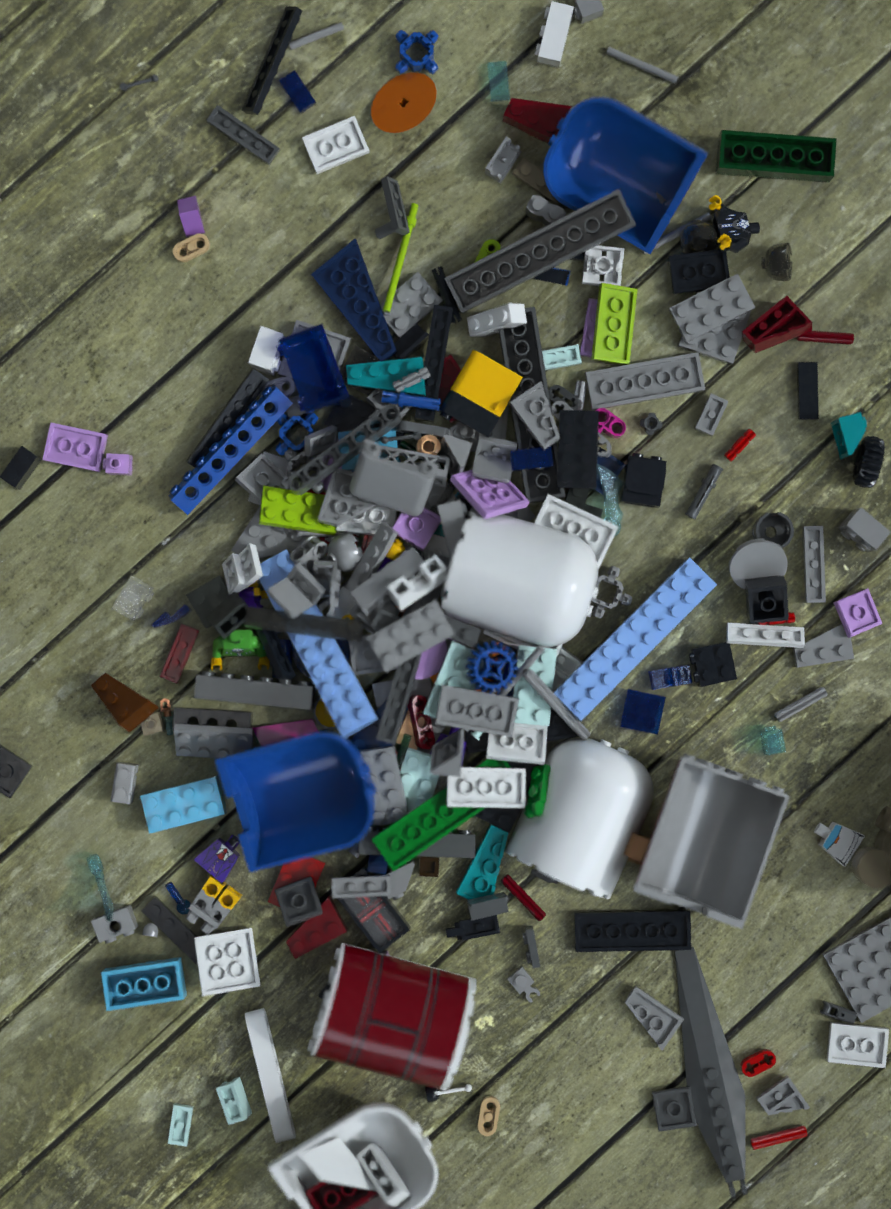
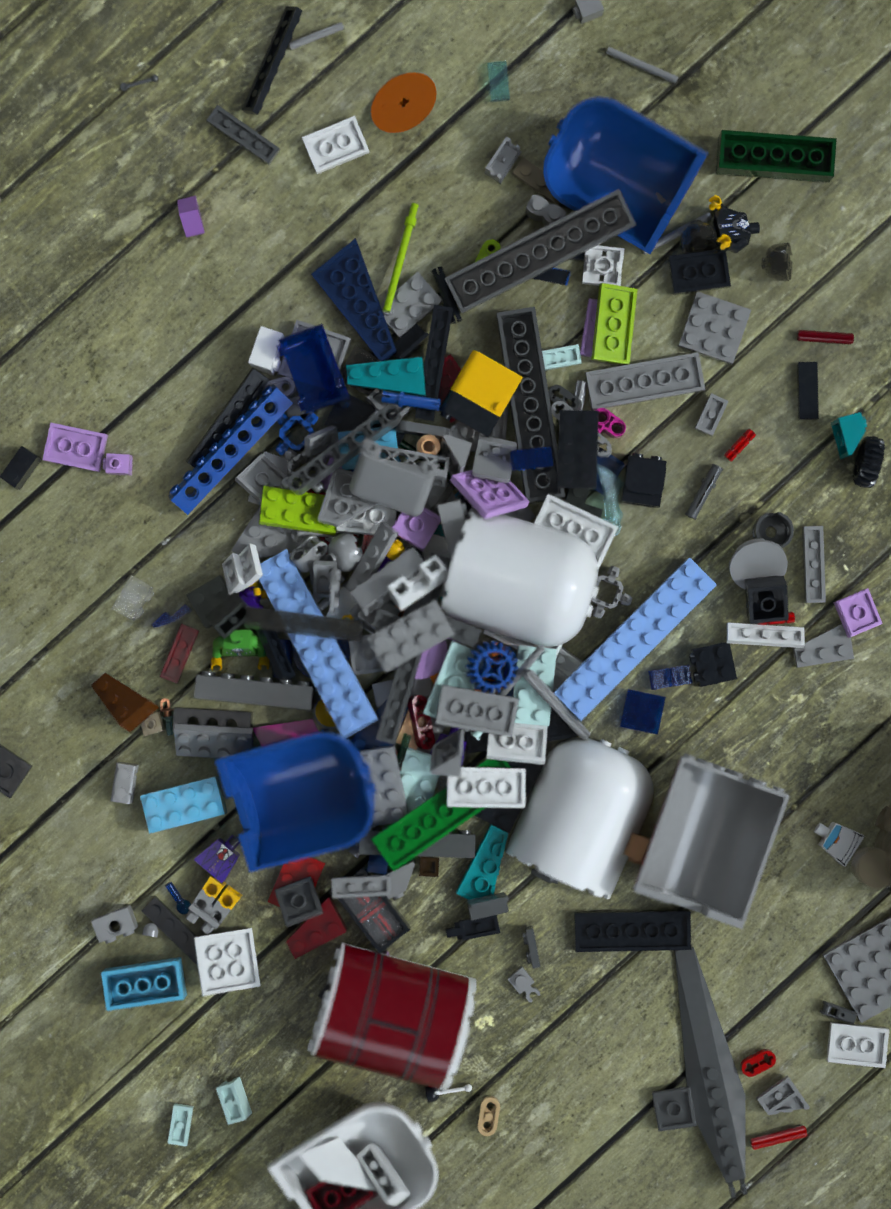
(96, 868): clear light blue piece -> none
(190, 246): tan plate -> none
(270, 1075): white beam -> none
(297, 92): clear blue plate -> none
(297, 591): light grey bracket -> none
(398, 220): dark grey piece -> none
(406, 42): blue piece -> none
(411, 379): light grey axle -> none
(417, 435): dark grey hinge -> none
(492, 320): white arch -> none
(523, 897): dark red axle -> none
(535, 117): dark red wedge -> none
(536, 415): light grey wing -> none
(537, 791): green hinge -> none
(554, 34): white brick -> none
(651, 418): dark grey plate -> none
(654, 1016): light grey wing -> none
(711, 308): light grey plate -> none
(772, 740): clear light blue brick -> none
(776, 326): dark red wedge -> none
(800, 704): light grey axle -> none
(863, 530): light grey brick -> none

